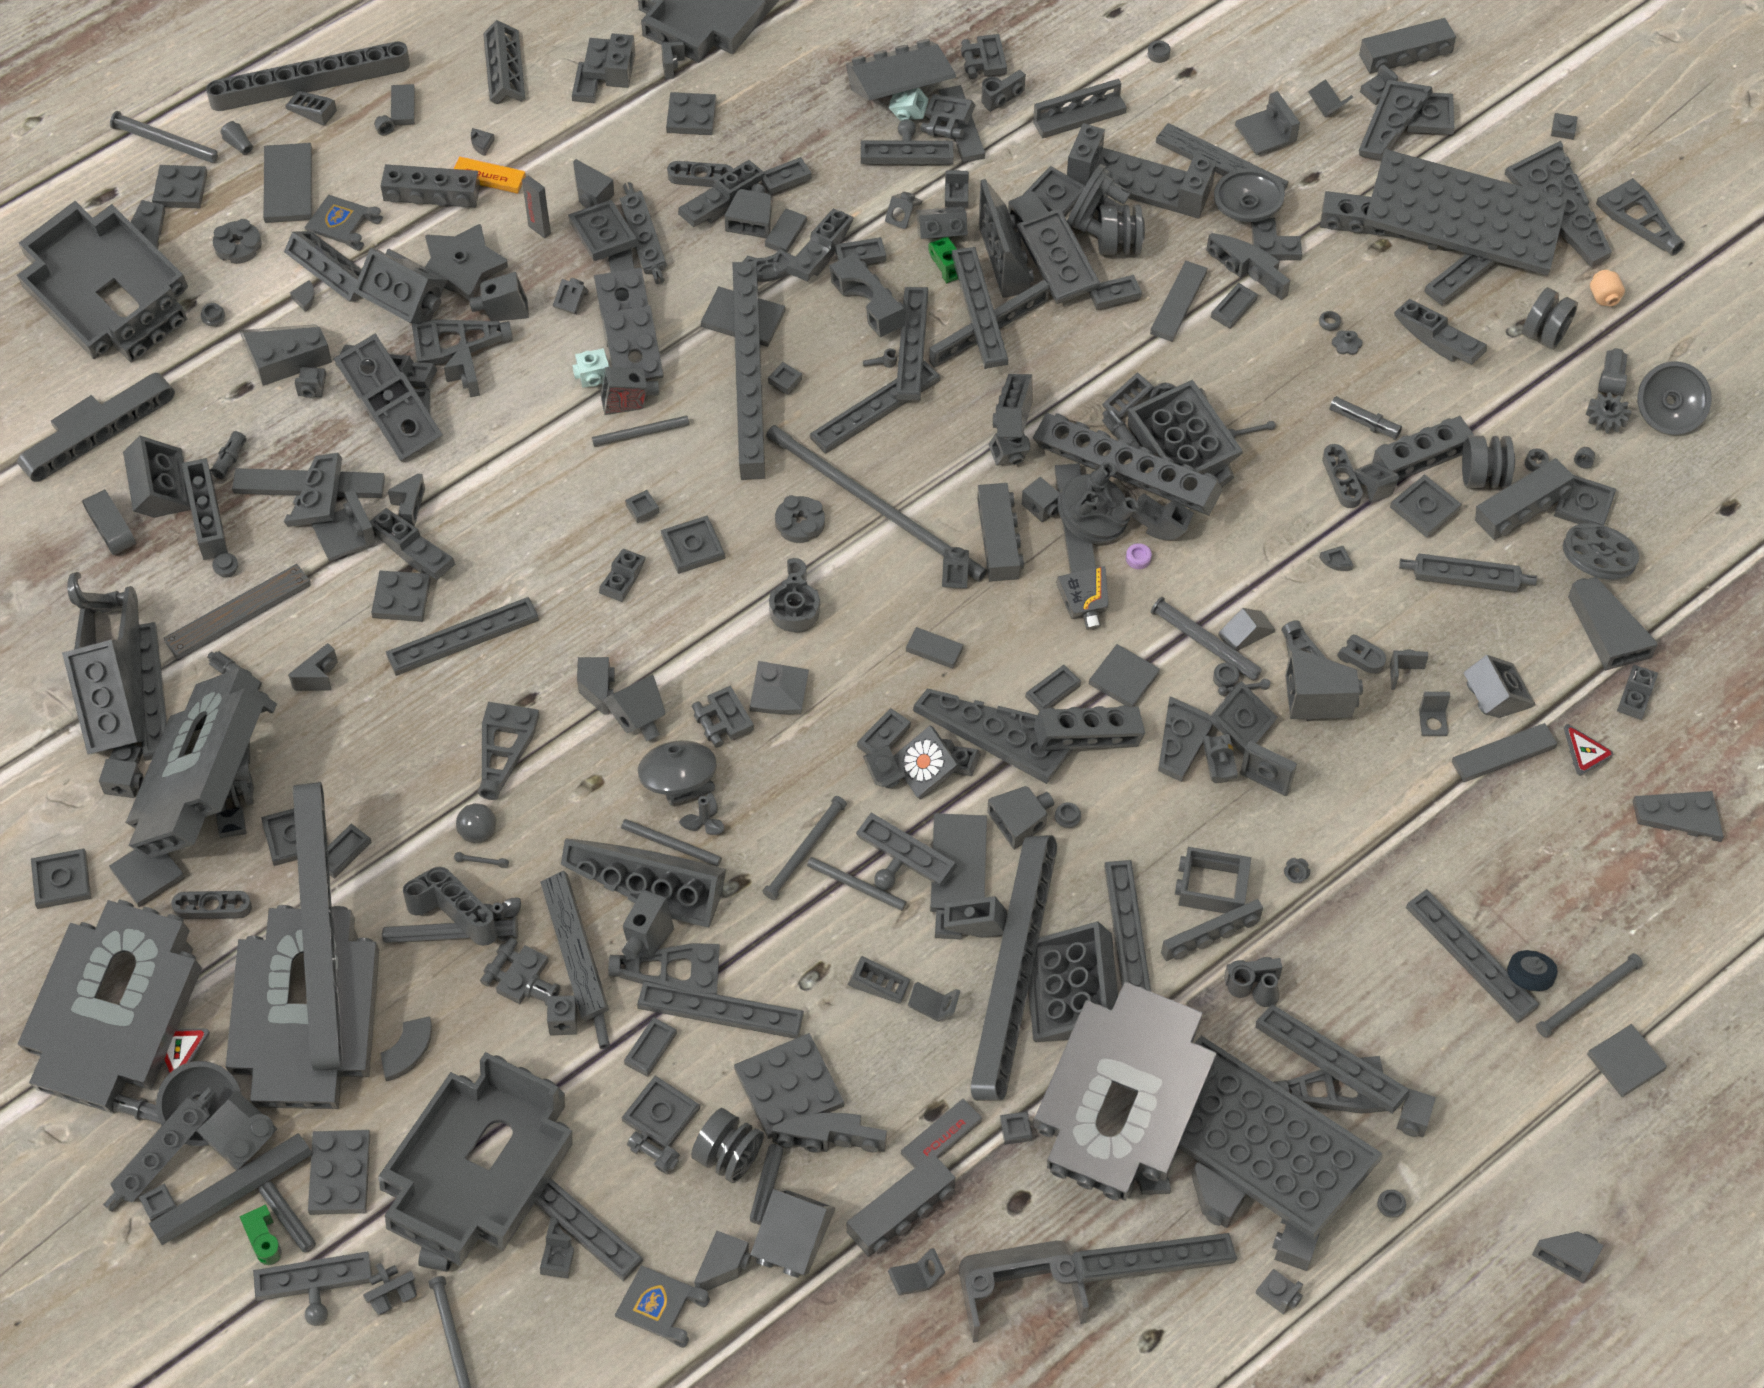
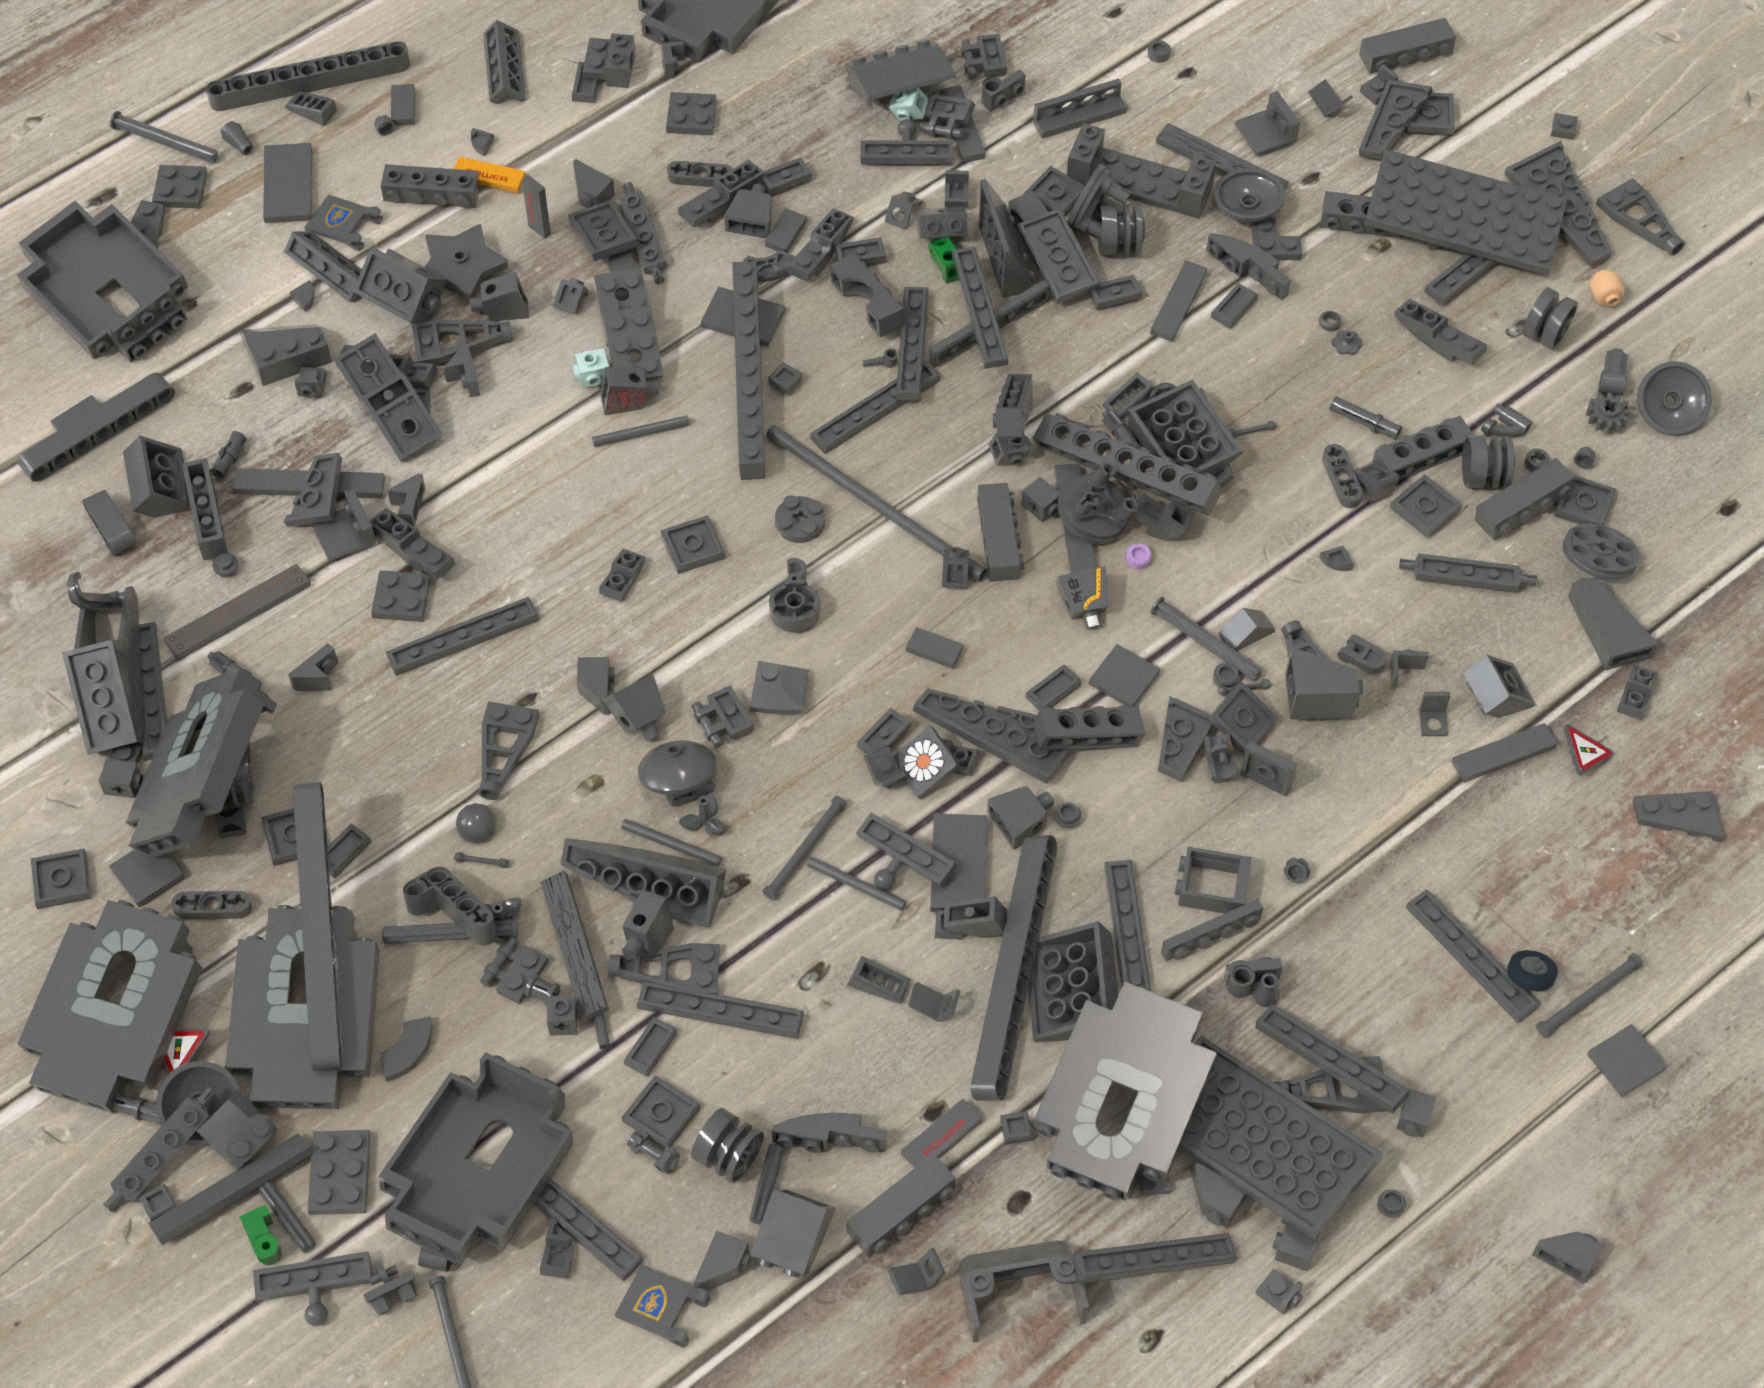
(212, 314): dark grey plate -> none
(236, 230): dark grey plate -> none
(642, 506): dark grey plate -> none
(788, 1083): dark grey plate -> none
(1516, 421): none -> dark grey plant

